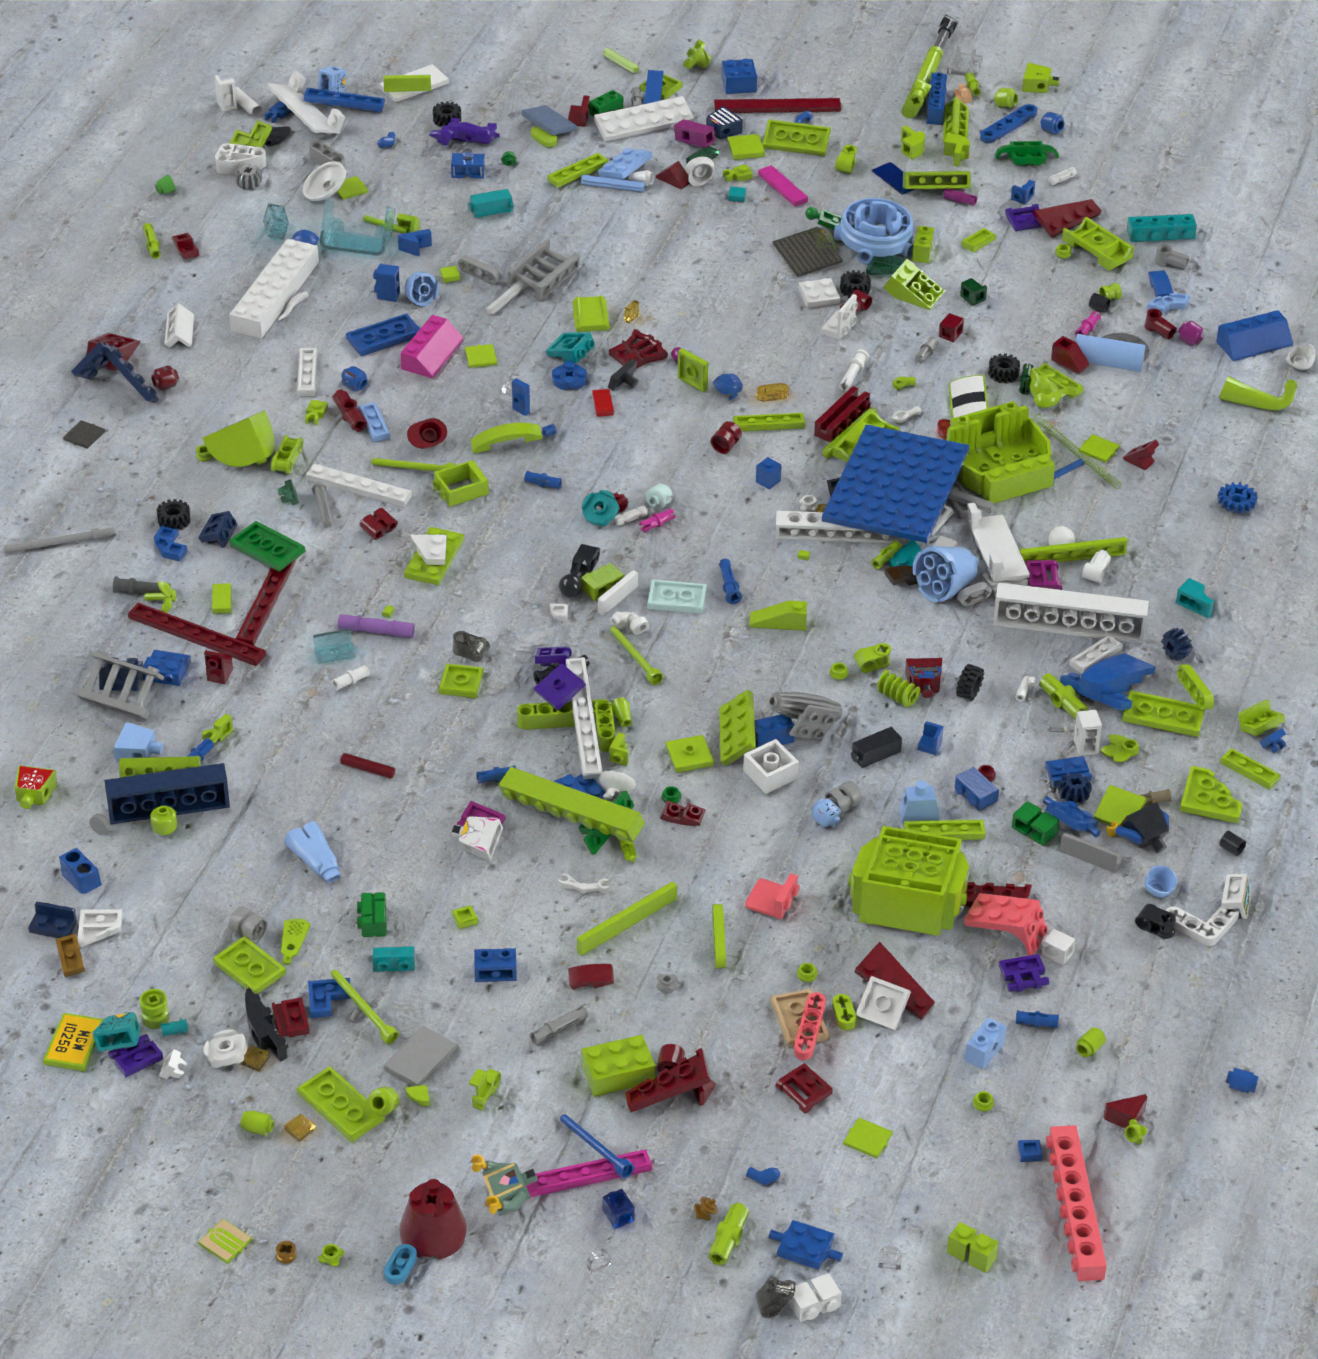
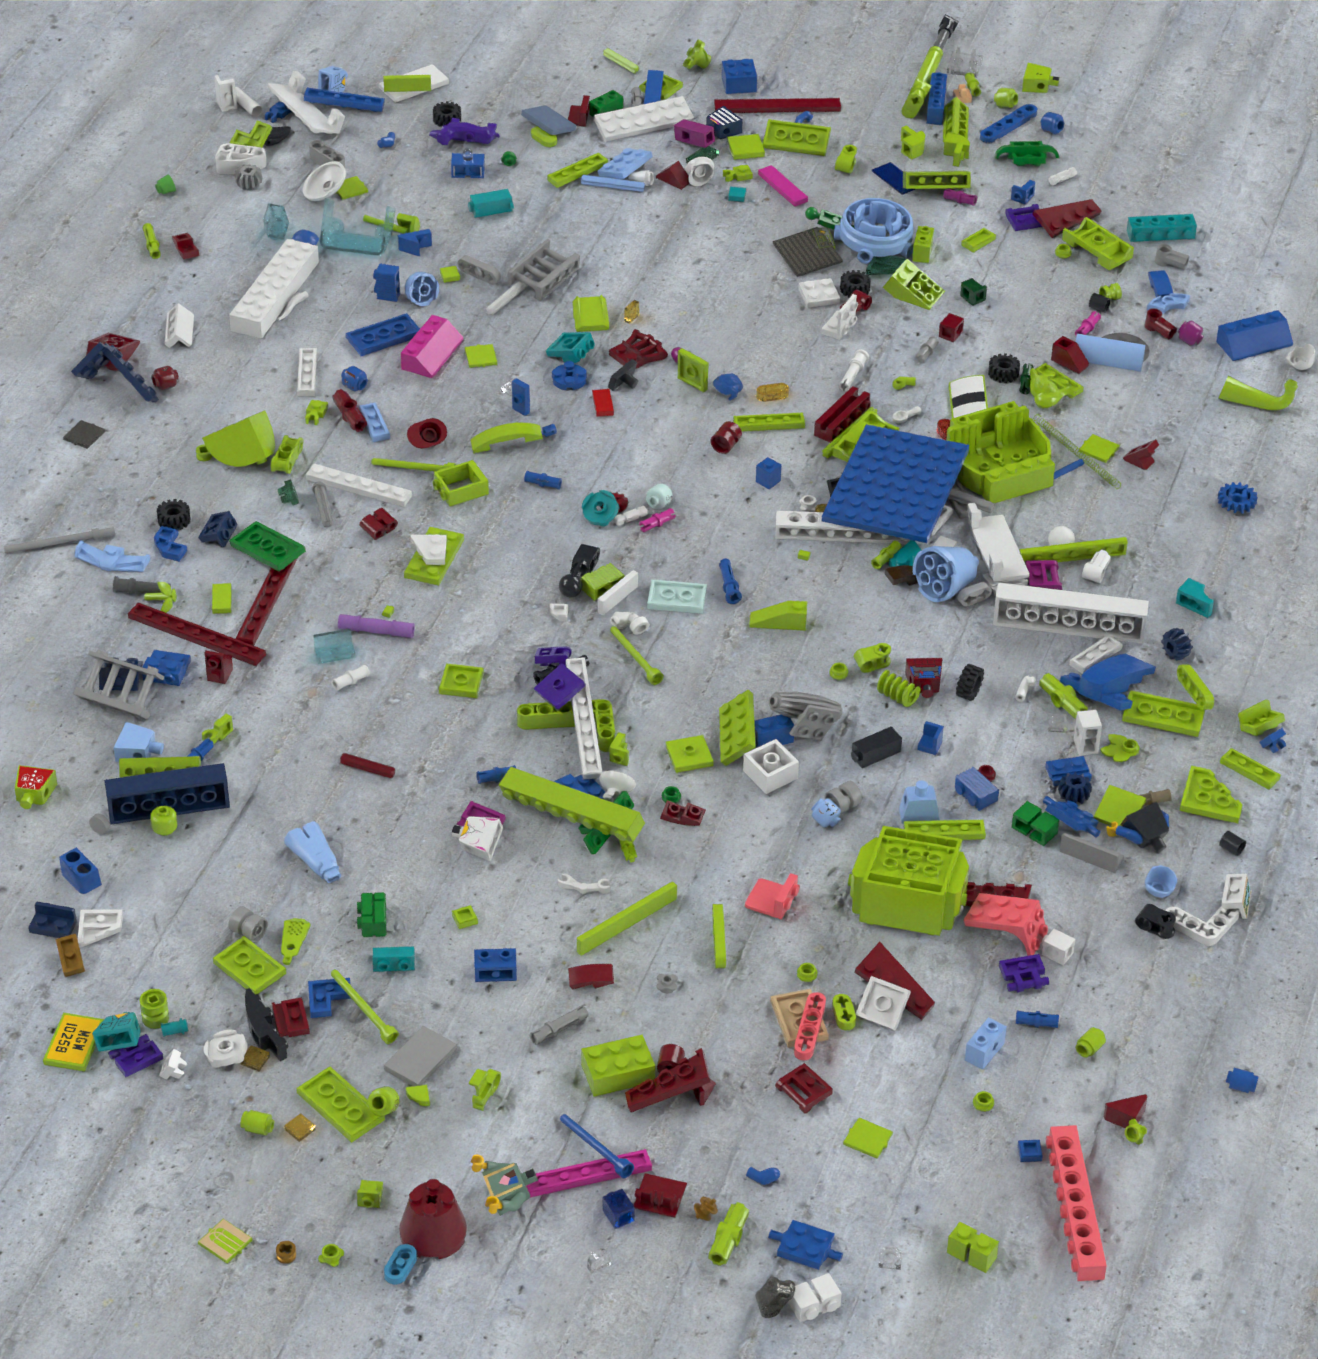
(111, 558): none -> light blue plate
(370, 1194): none -> lime bracket
(468, 646): clear smoke piece -> none
(622, 711): lime cone -> none
(659, 1195): none -> dark red hinge

